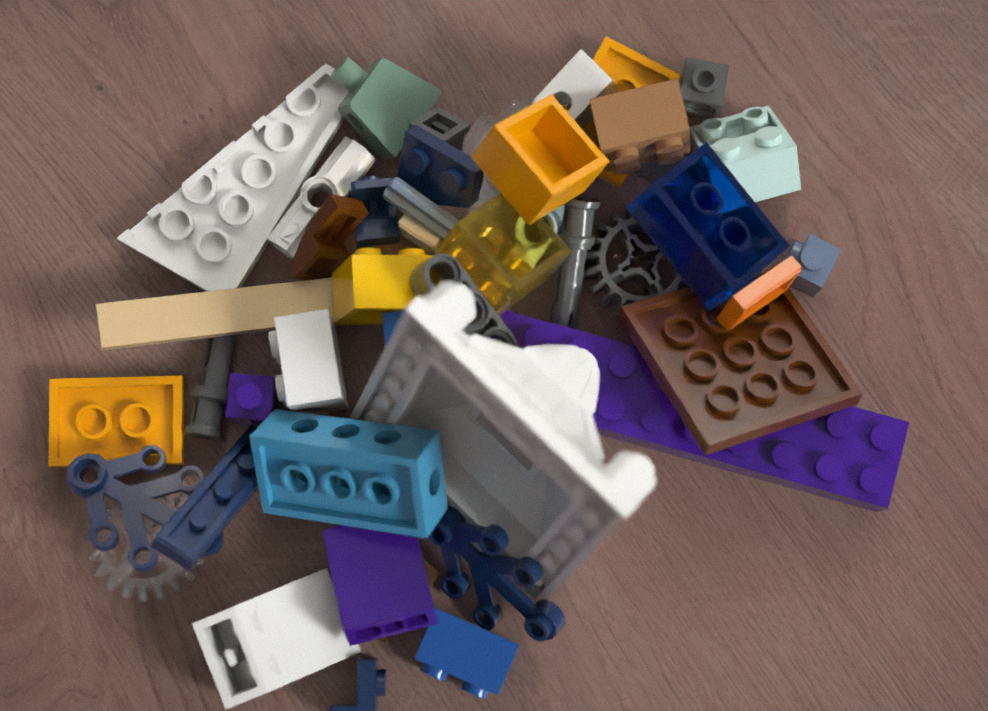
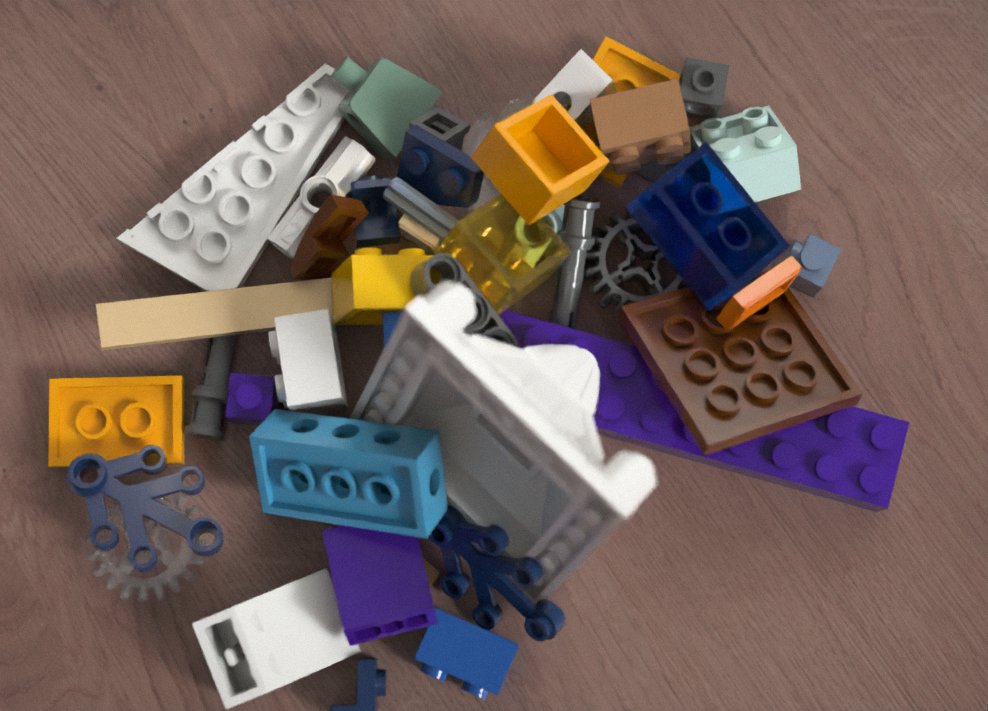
(210, 506): dark blue tile -> none

